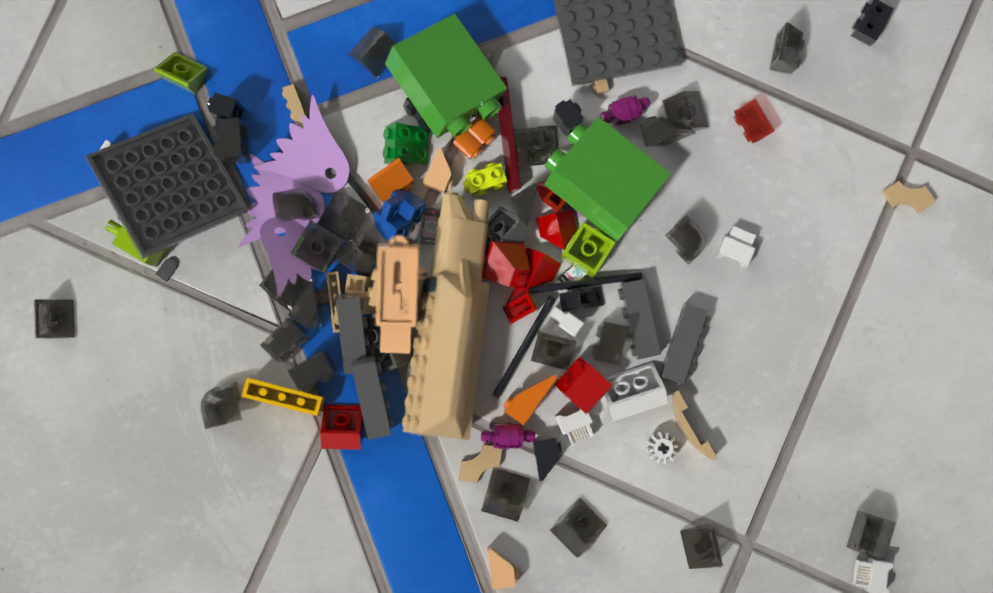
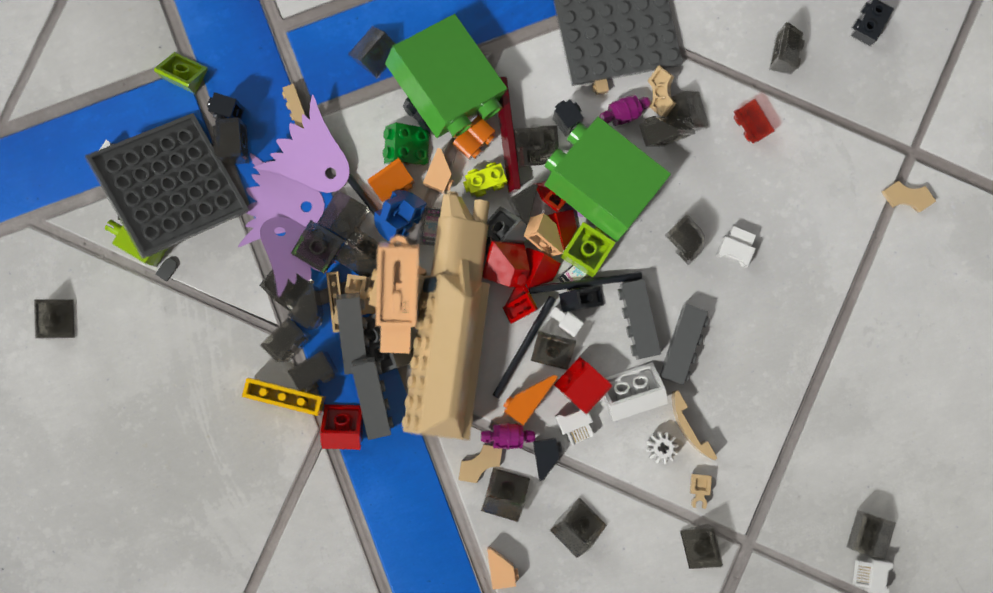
(221, 405): clear smoke brick -> none
(294, 205): clear smoke brick -> none
(544, 235): none -> light nougat slope
(610, 343): clear smoke slope -> none
(661, 83): none -> tan tile
(700, 486): none -> tan plate

